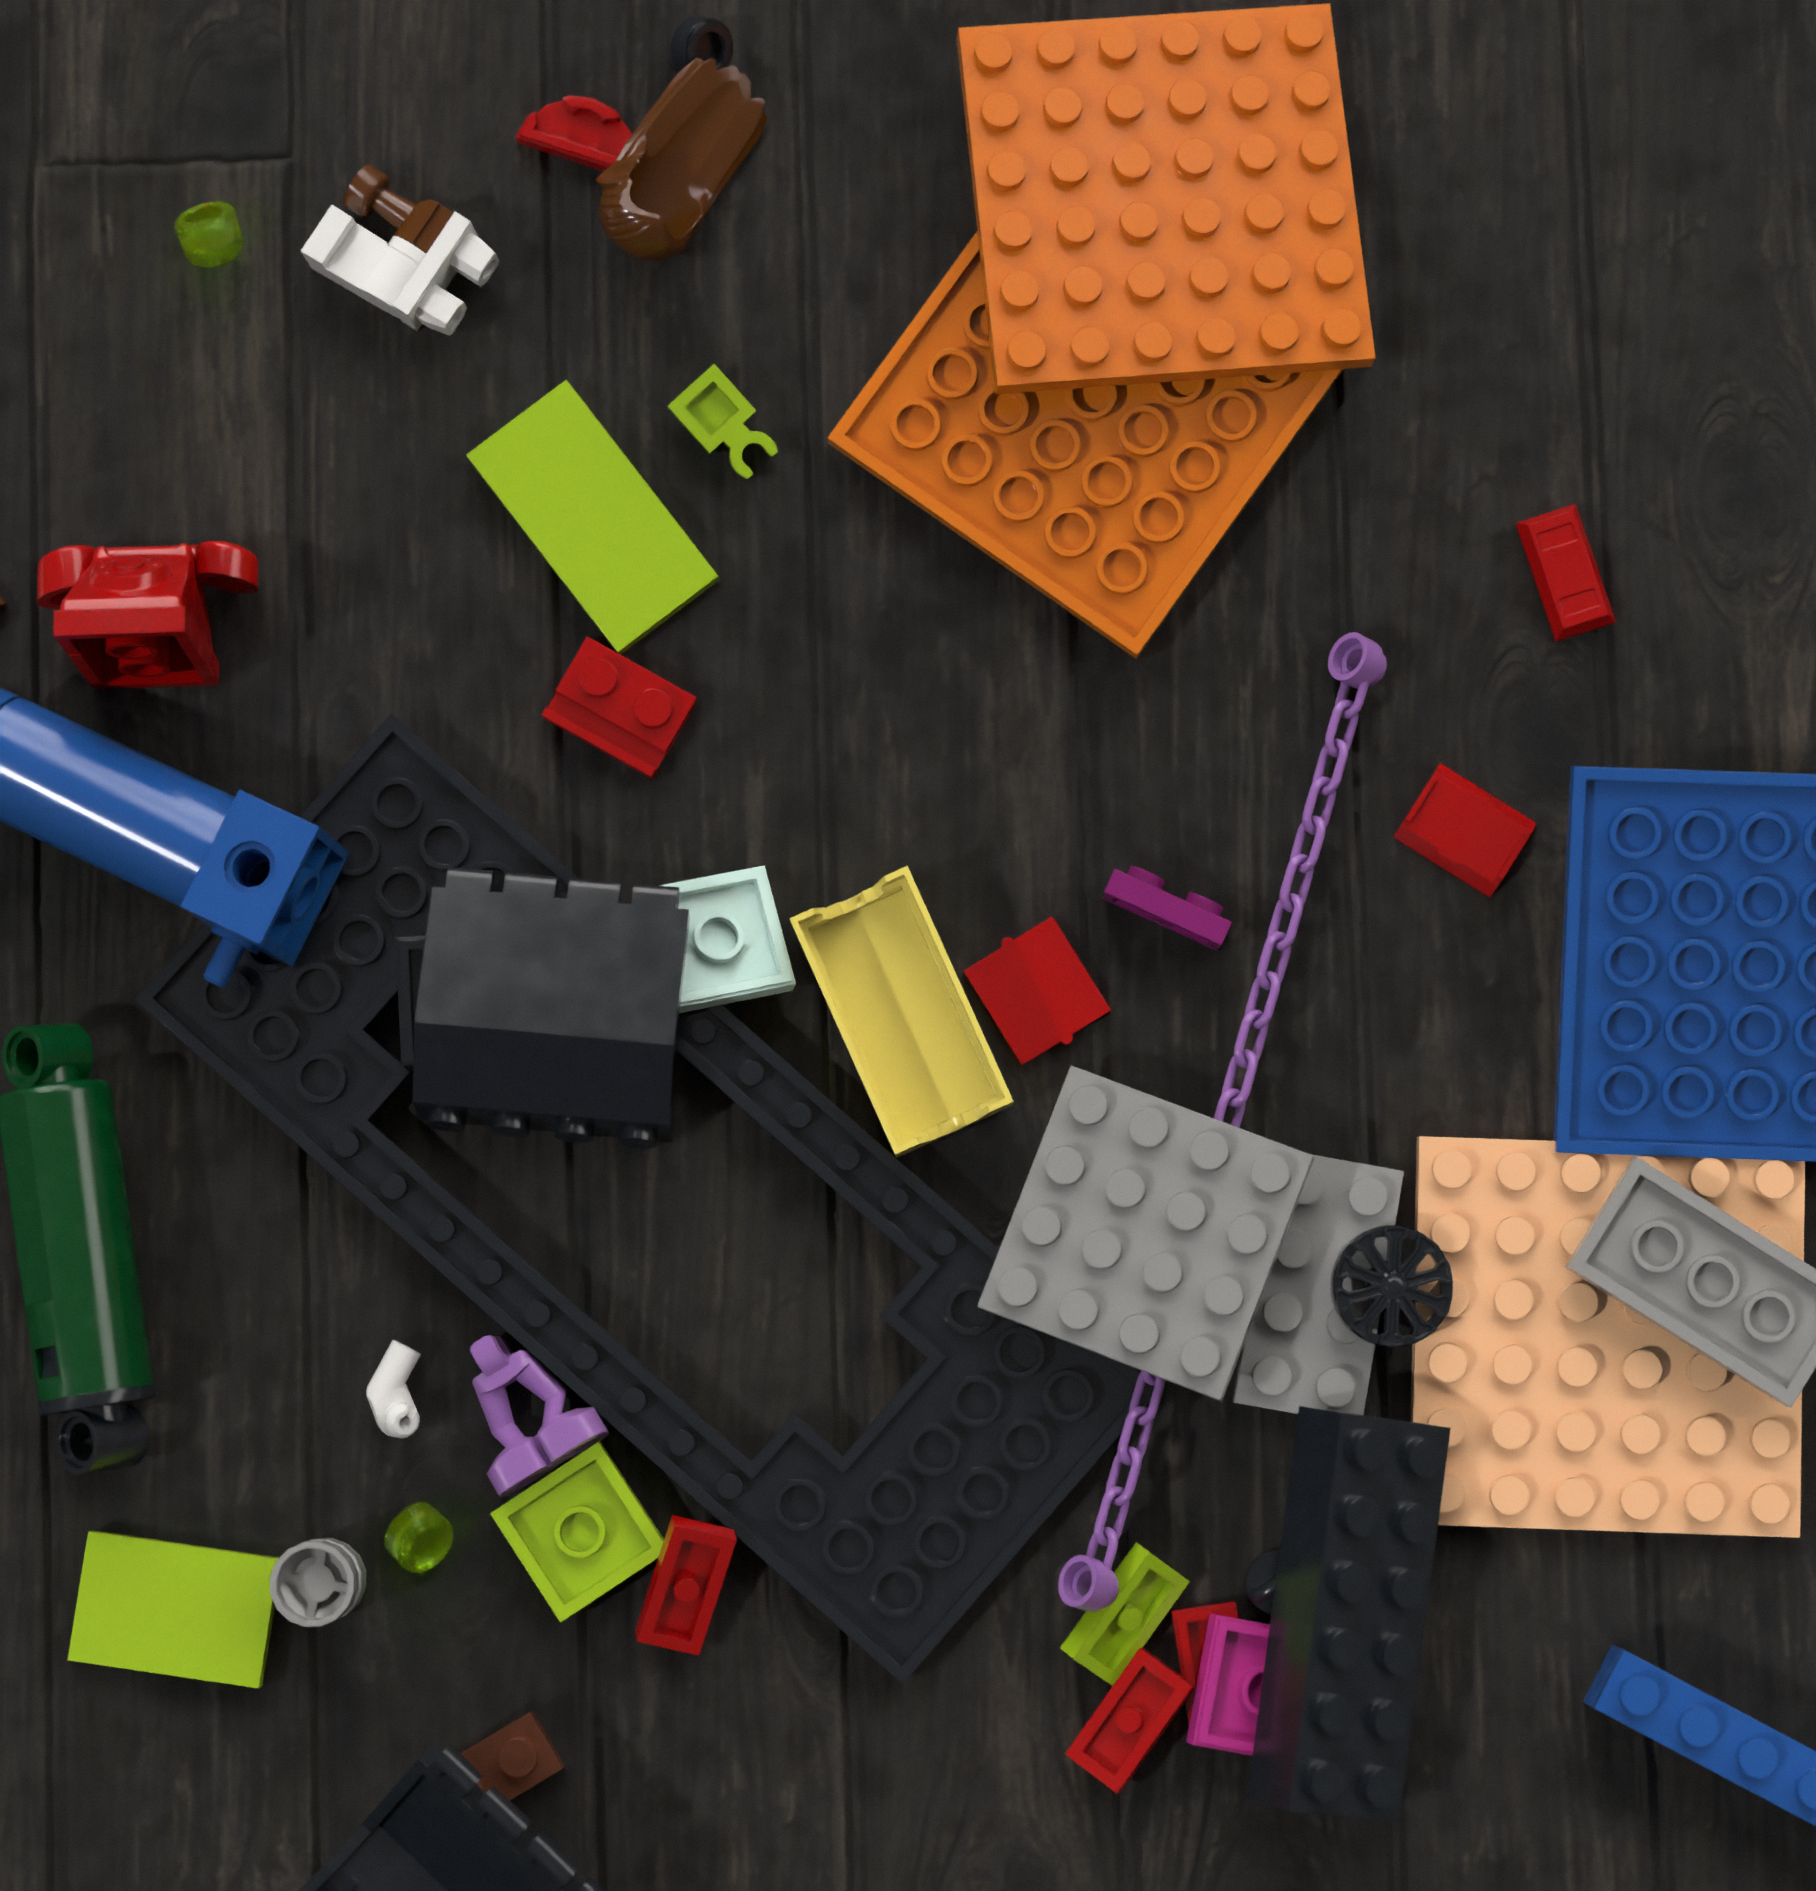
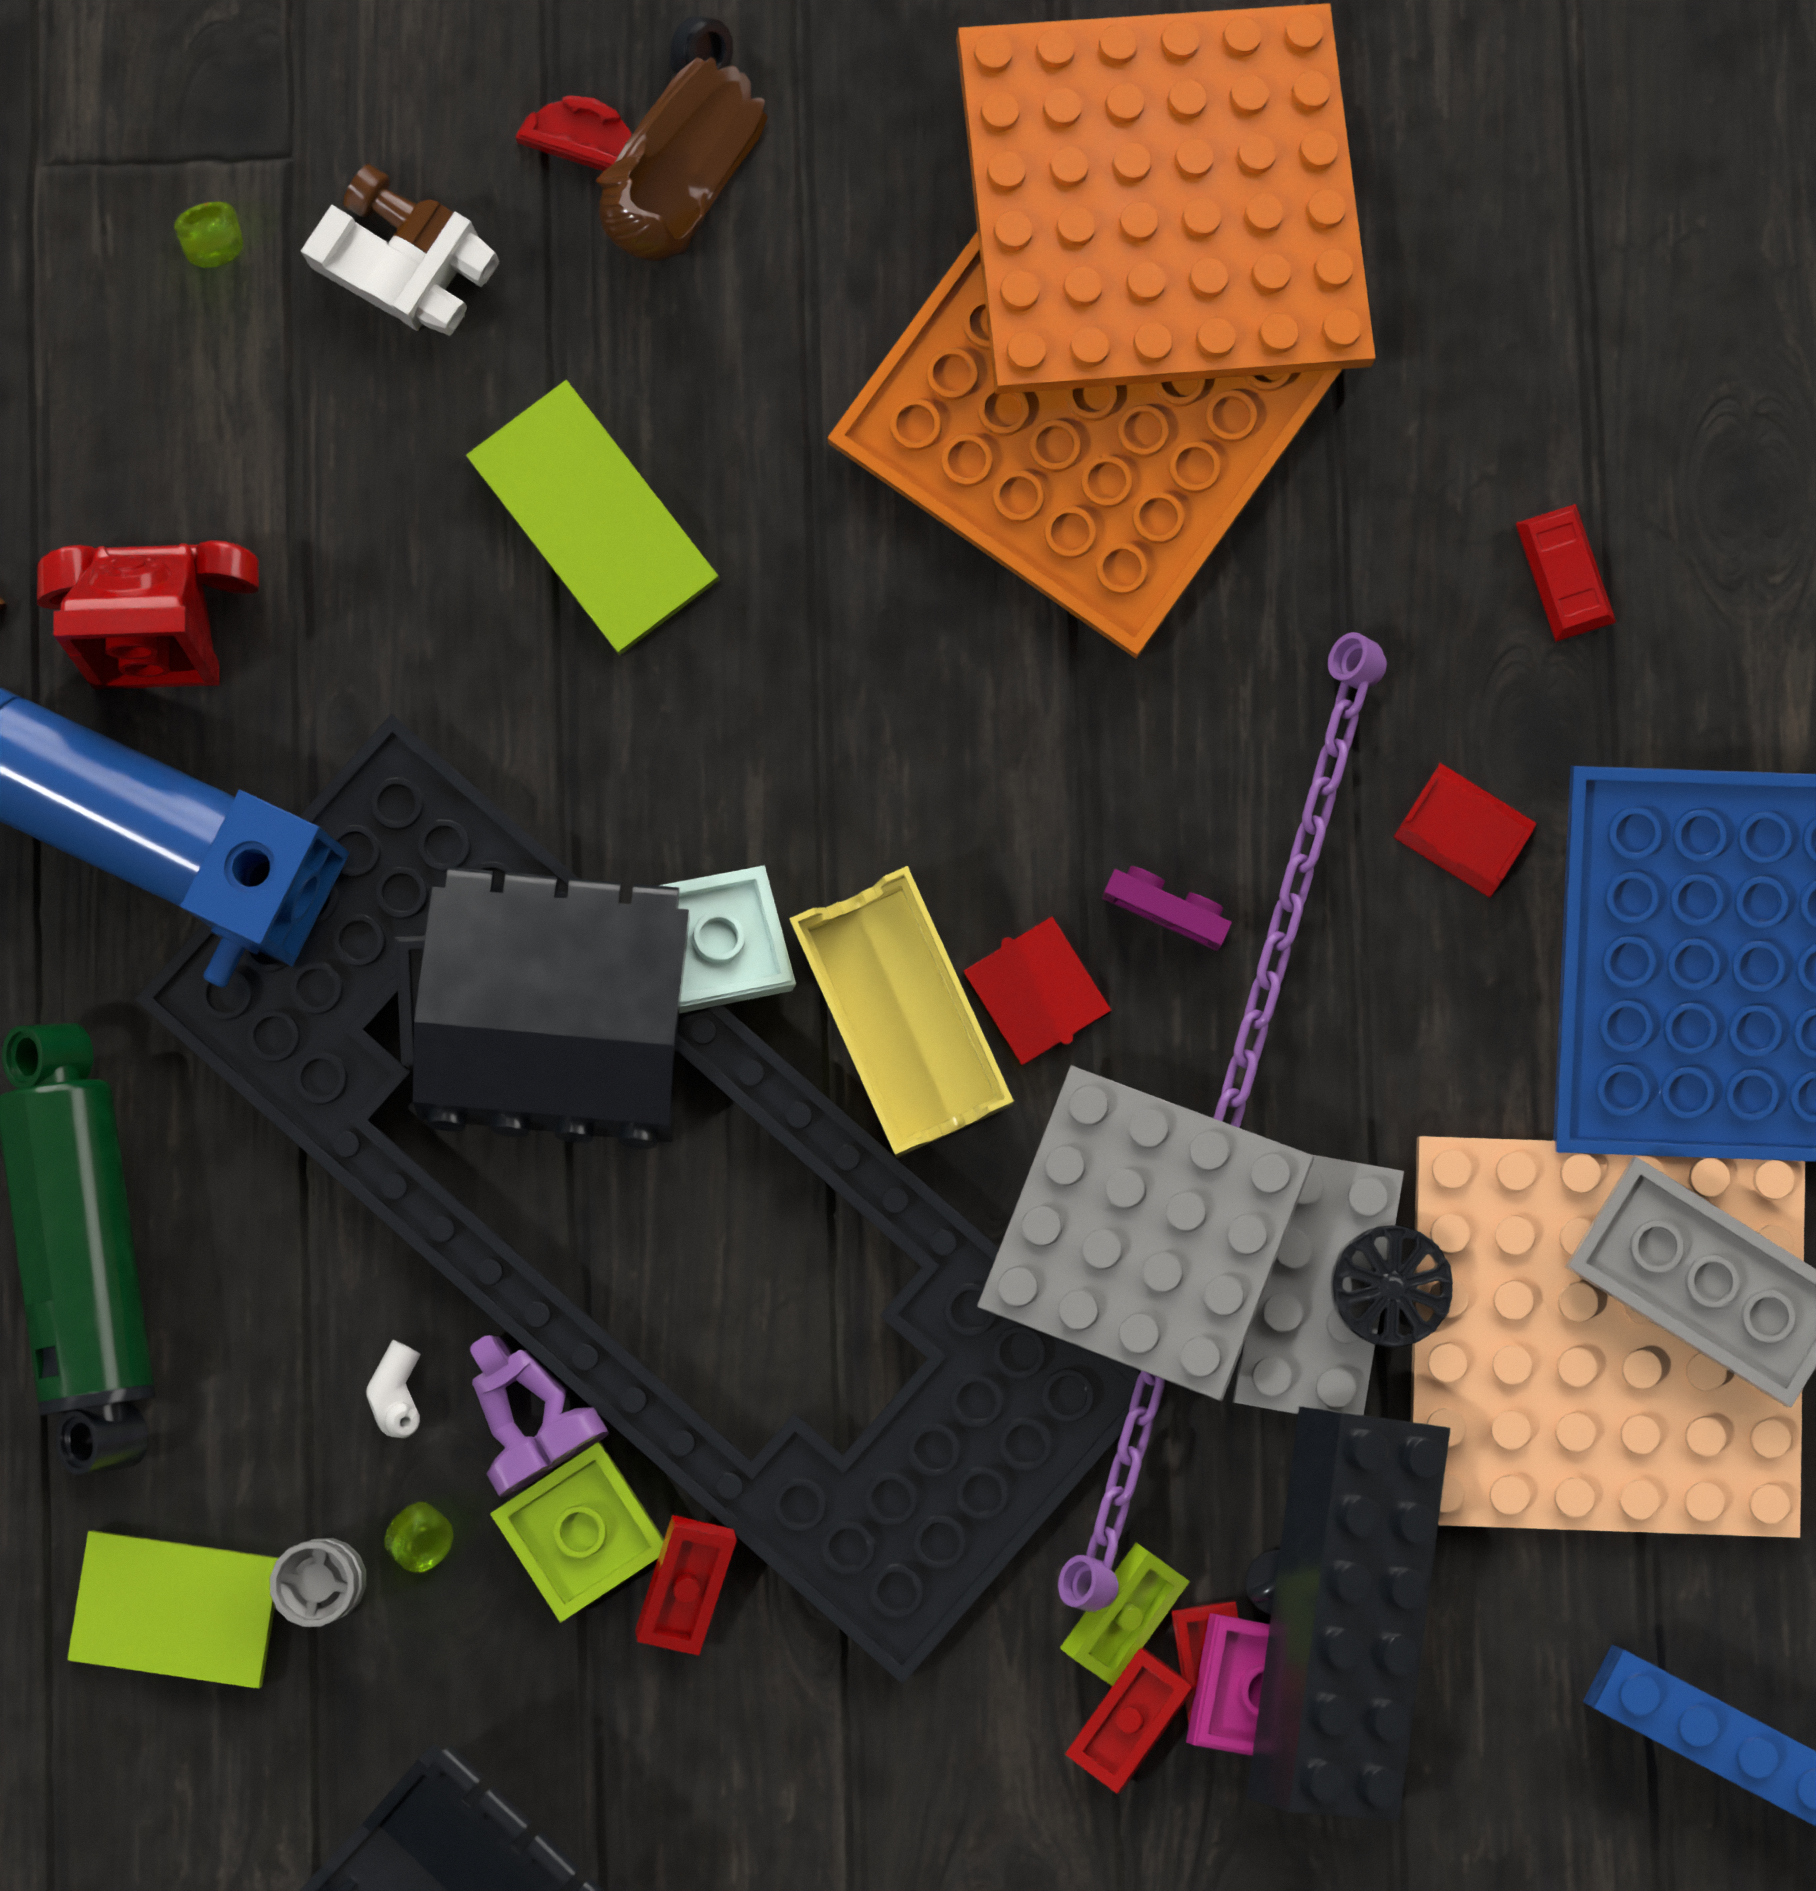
(515, 1757): copper plate -> none
(619, 707): red plate -> none
(715, 414): lime plate -> none

